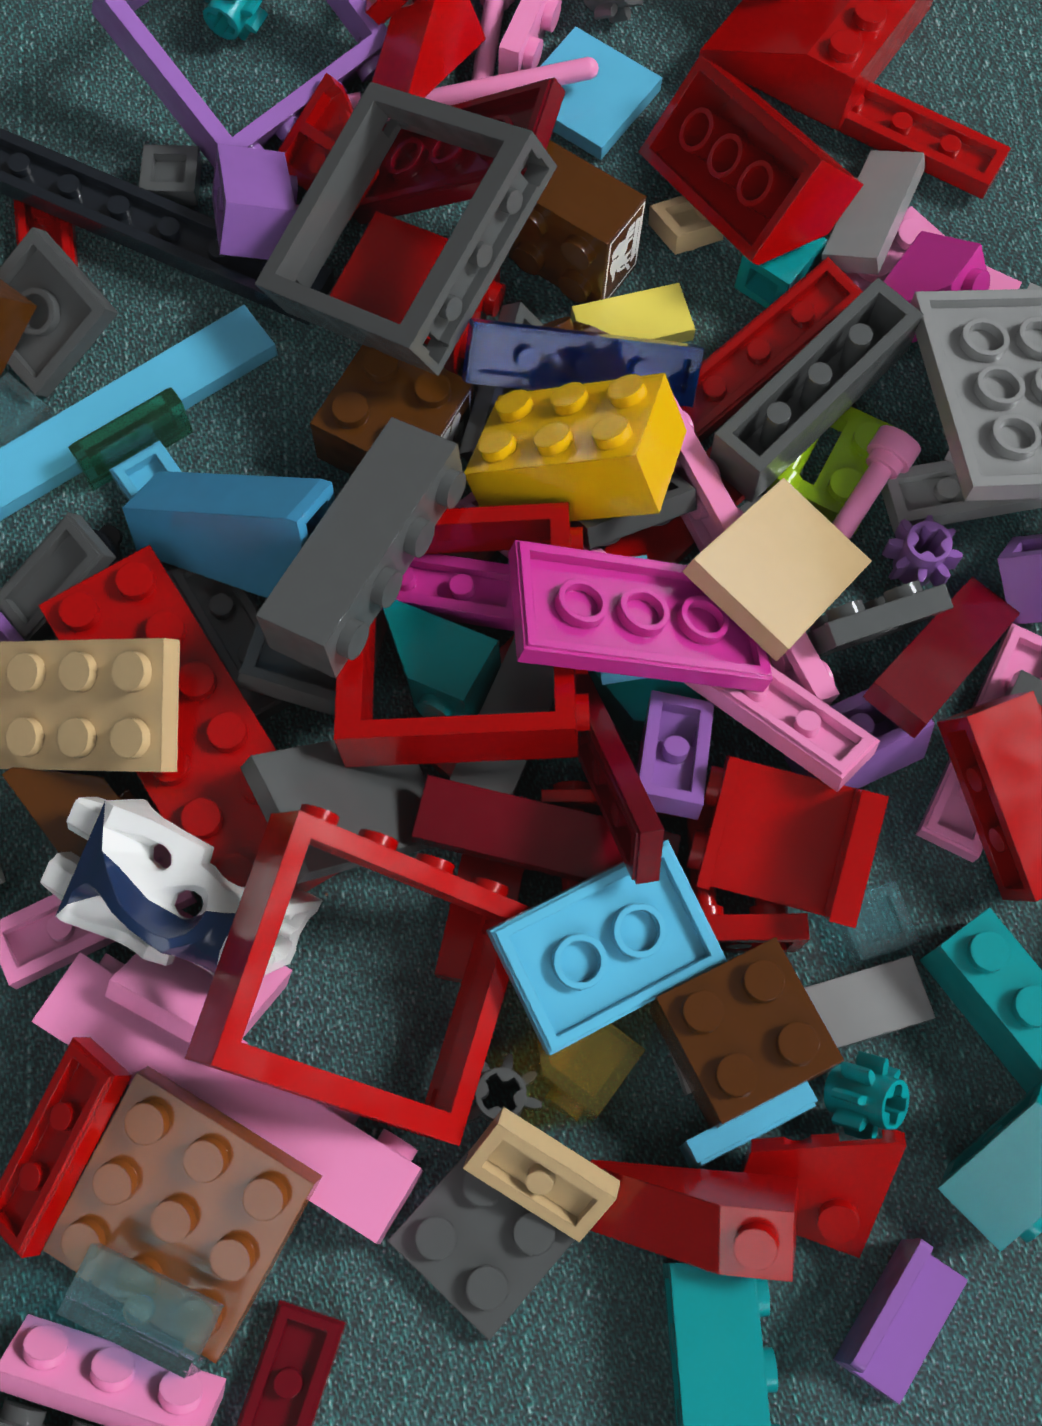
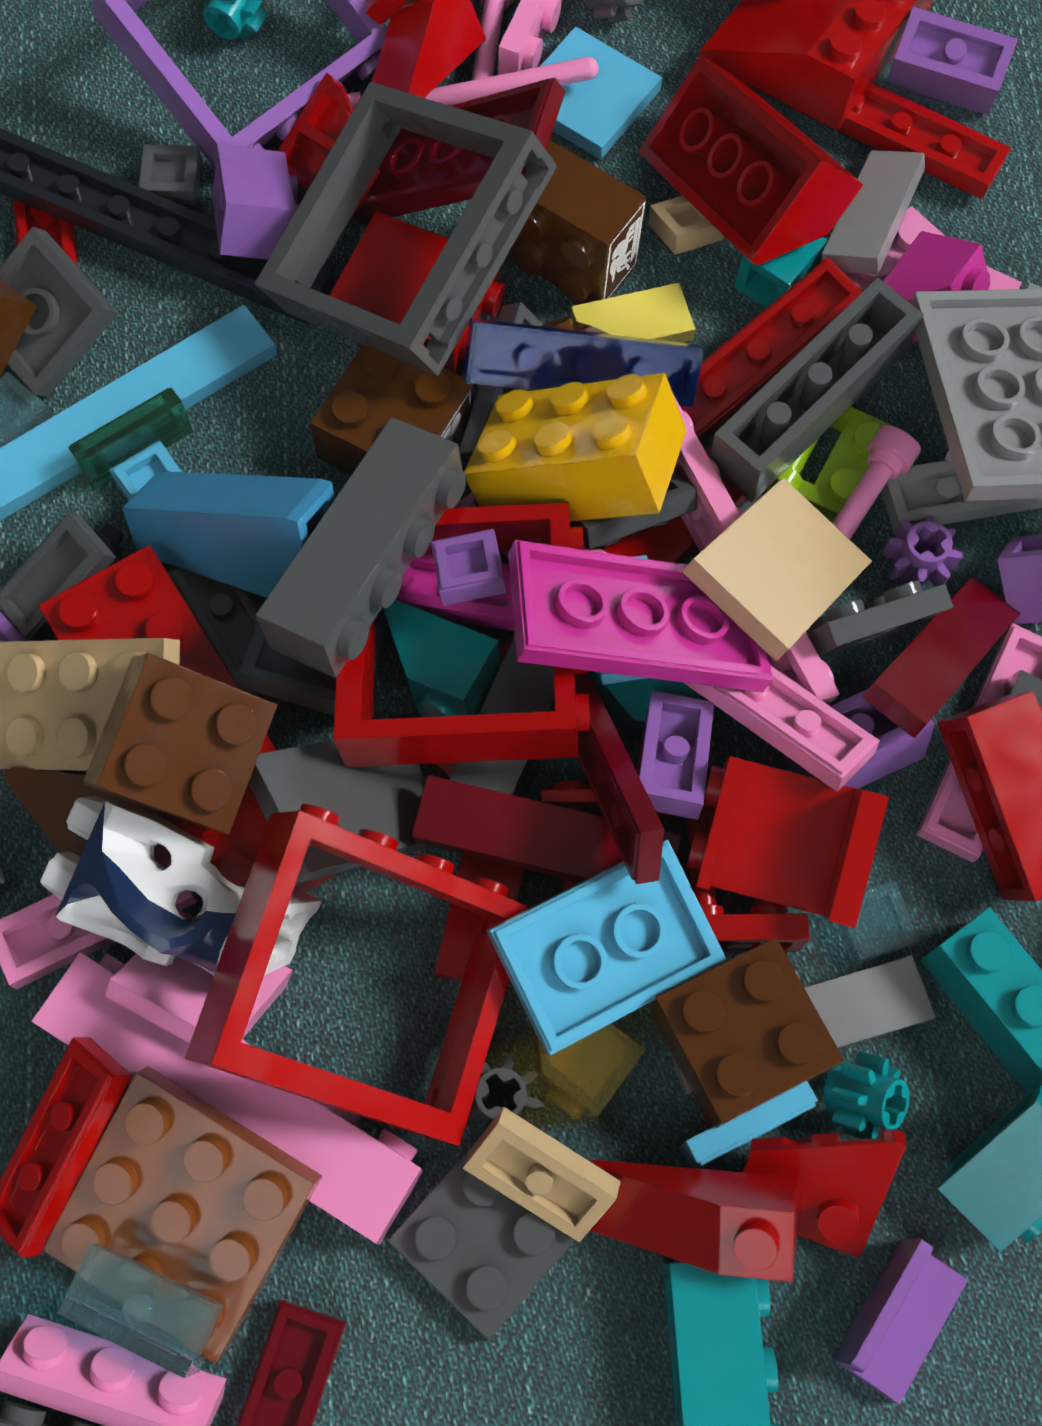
(180, 743): none -> reddish brown brick
(468, 567): none -> medium lavender tile
(951, 60): none -> medium lavender panel

